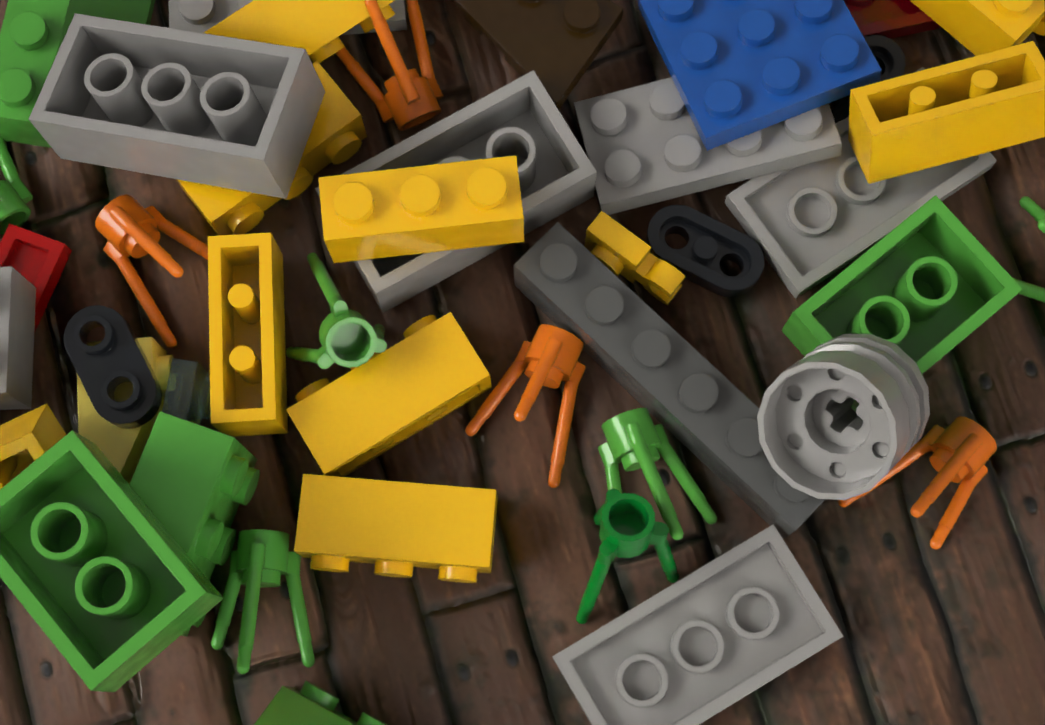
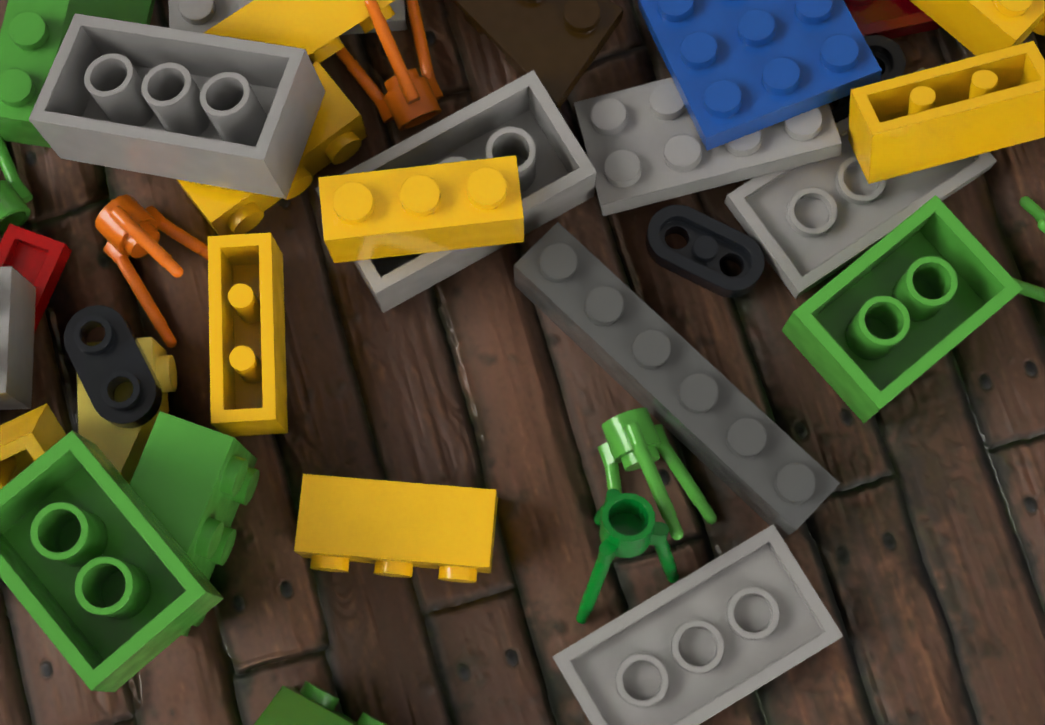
(188, 391): clear light blue plate -> none
(259, 564): bright green plant -> none
(344, 333): bright green plant -> none
(389, 396): yellow brick -> none
(548, 360): orange plant -> none
(631, 257): yellow plate -> none
(818, 437): light grey wheel -> none
(957, 456): orange plant -> none

